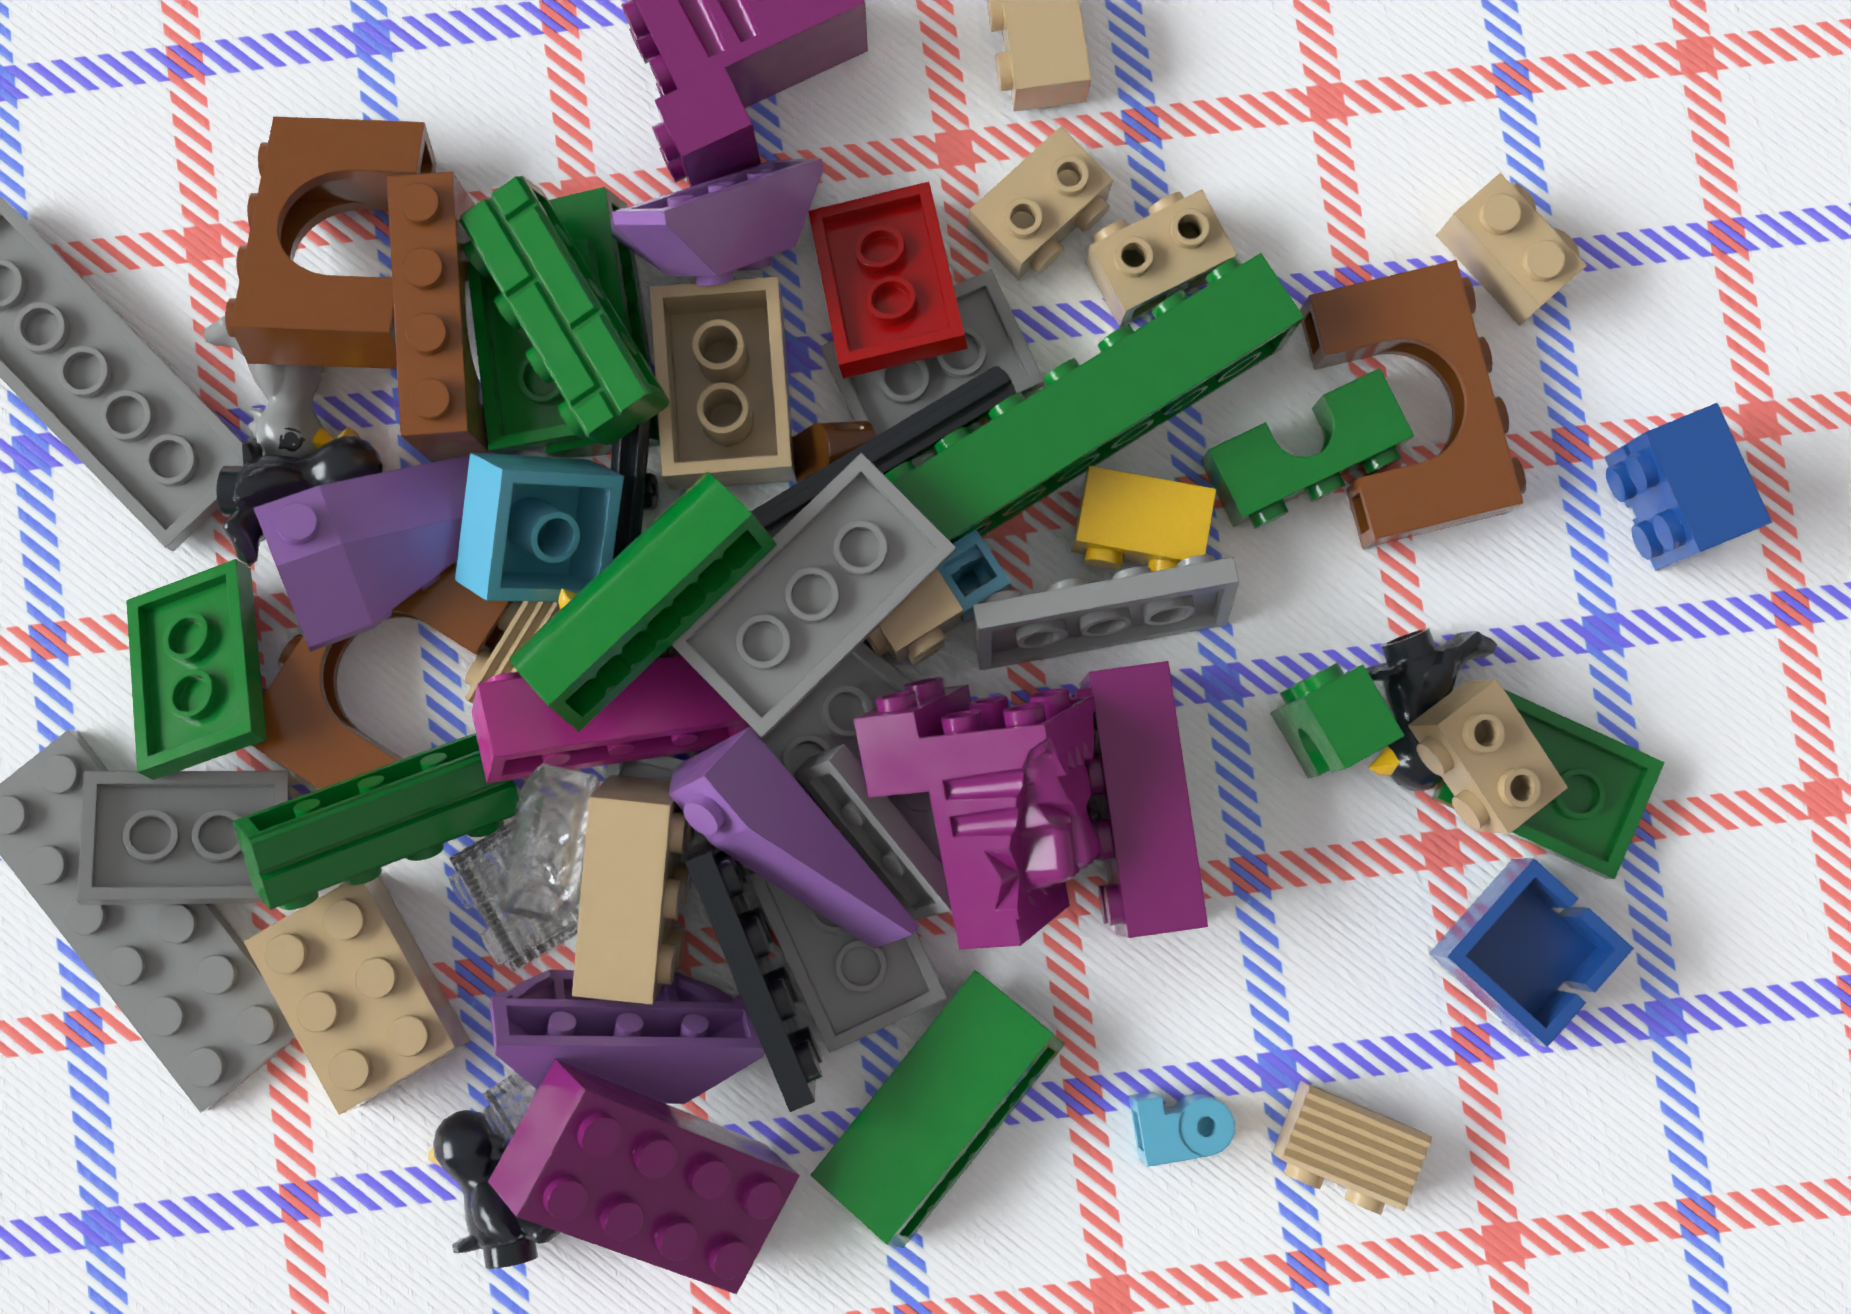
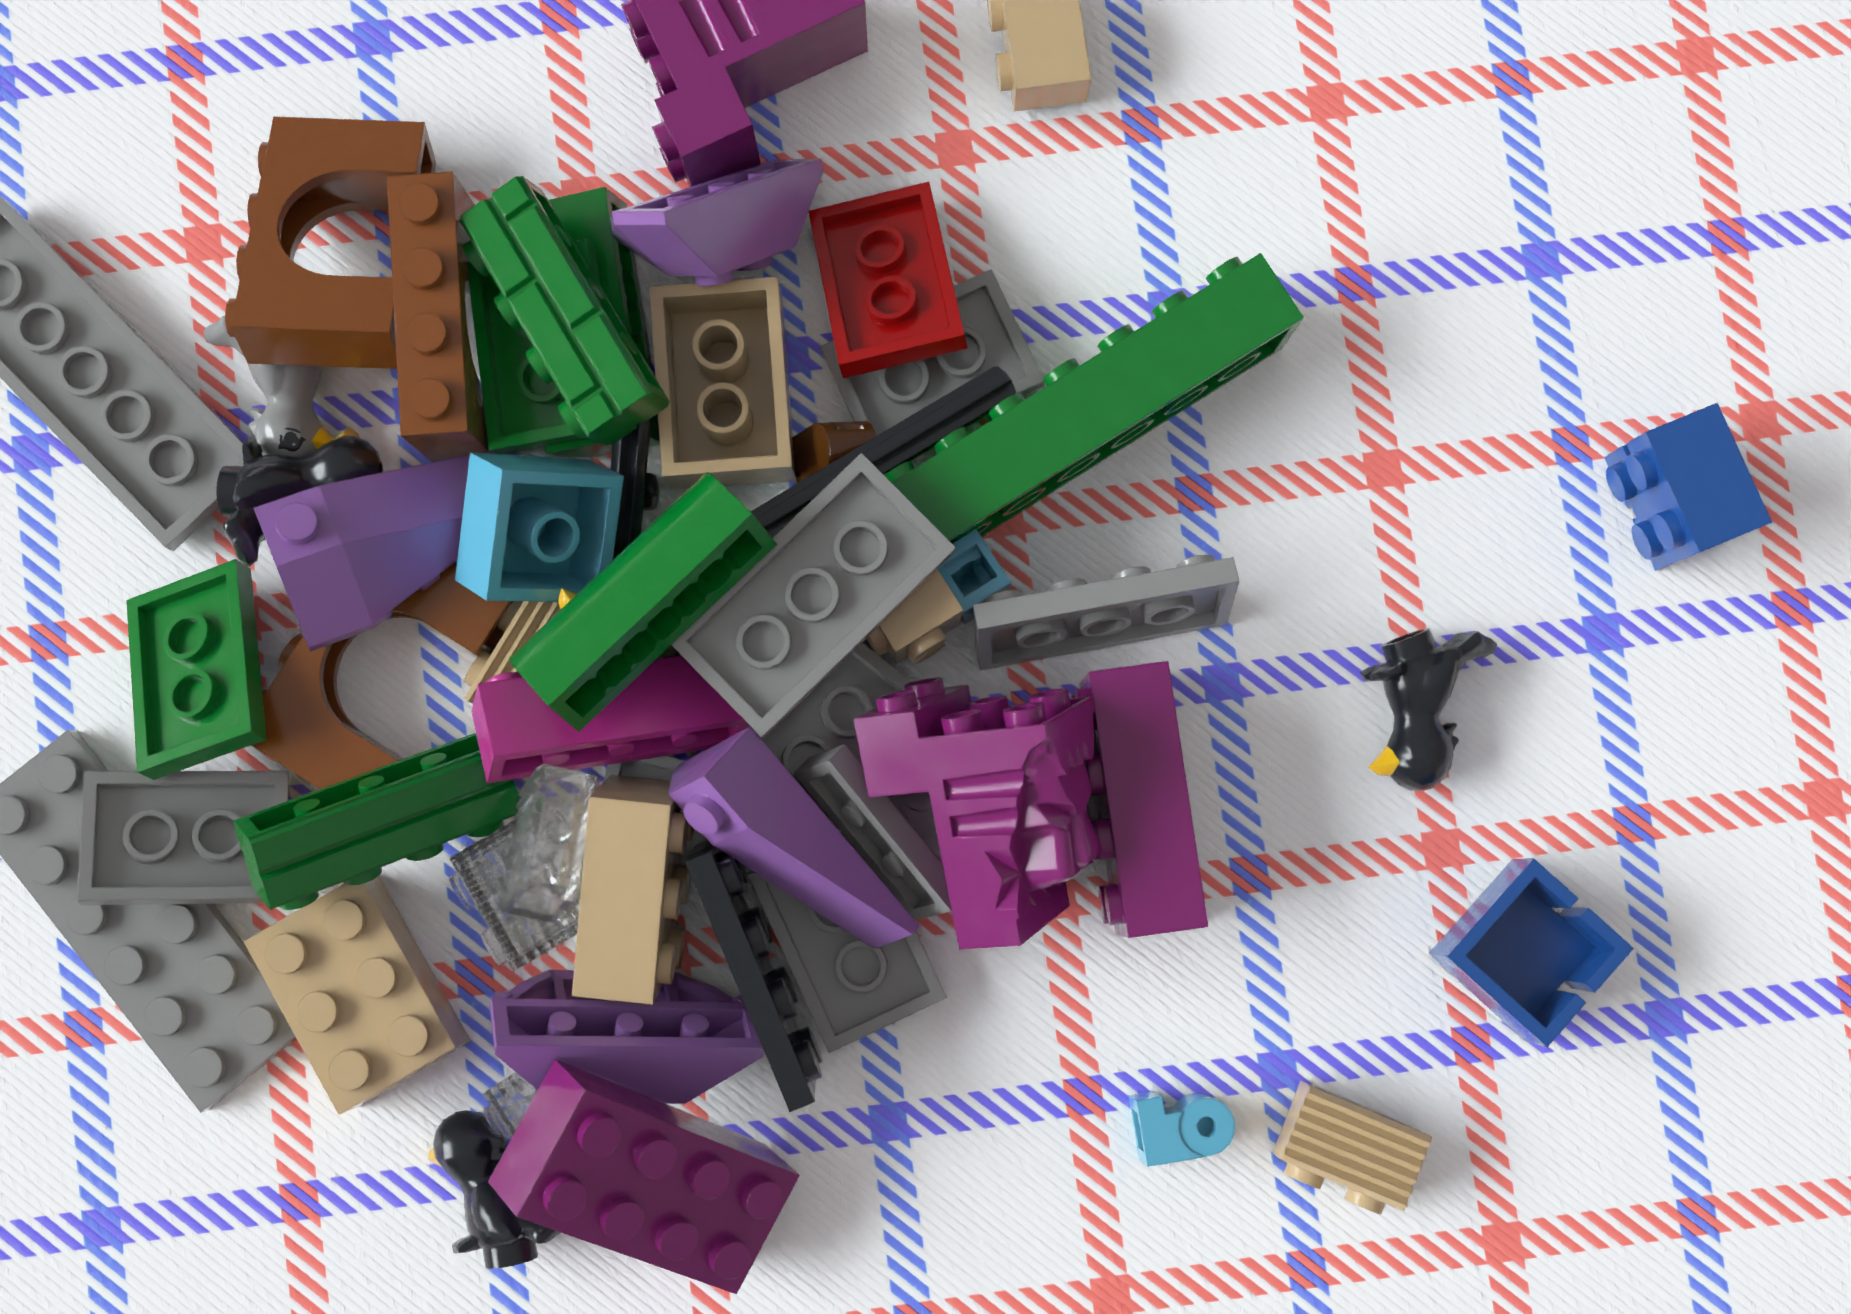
(937, 1110): green brick -> none
(1041, 205): tan brick -> none
(1140, 520): yellow brick -> none
(1157, 255): tan brick -> none
(1335, 720): green arch -> none
(1358, 428): green arch -> none
(1431, 321): dark orange arch -> none
(1486, 757): tan brick -> none
(1511, 248): tan brick -> none
(1604, 795): green plate -> none

